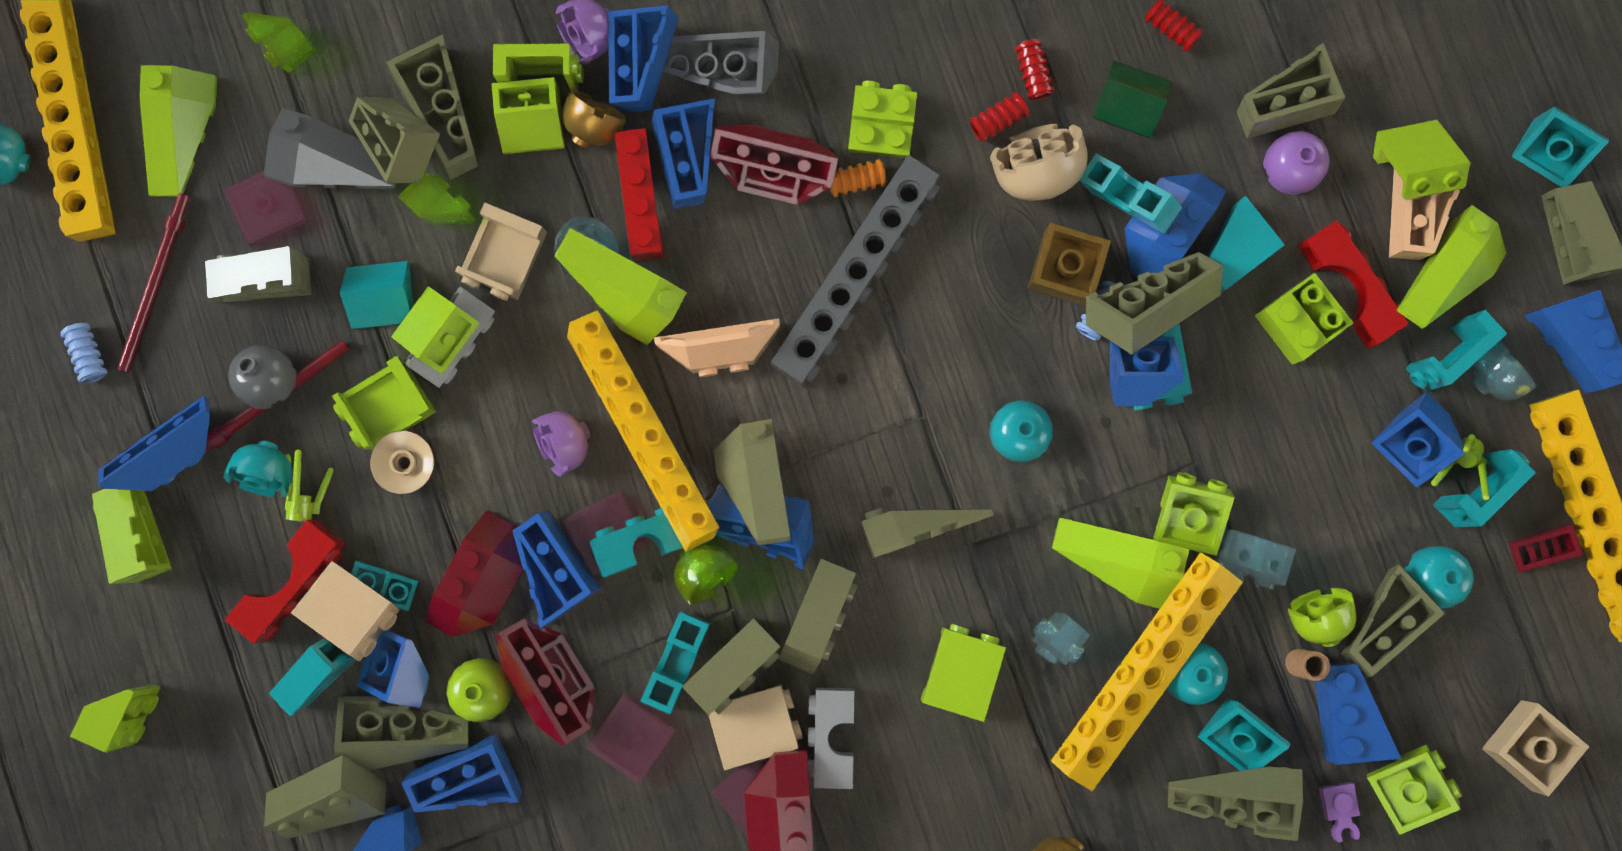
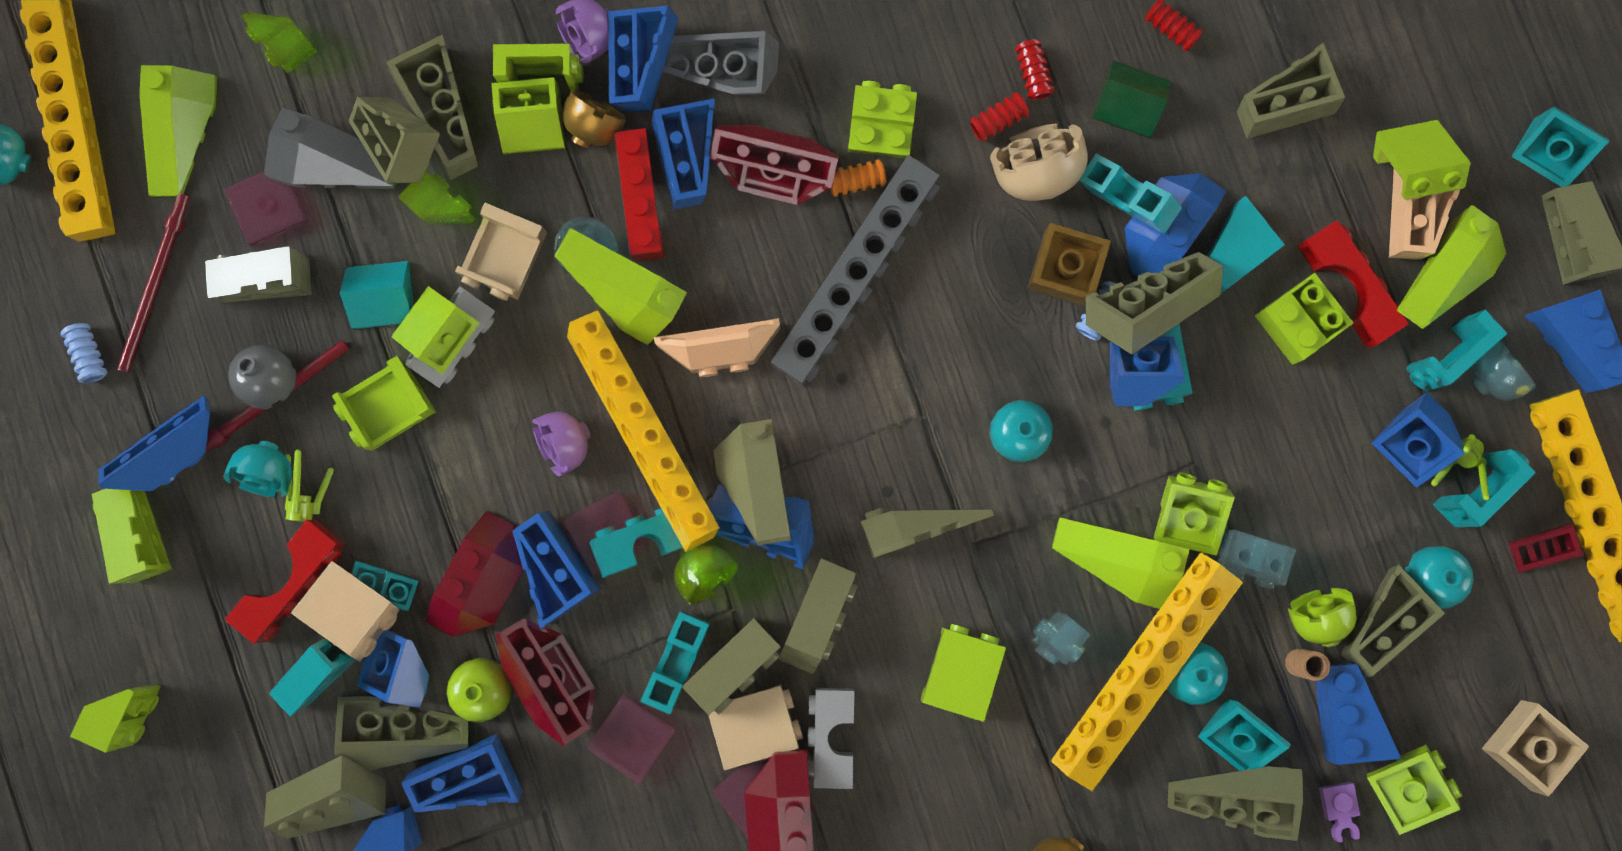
(387, 458): tan dish -> none
(1296, 162): medium lavender cylinder -> none

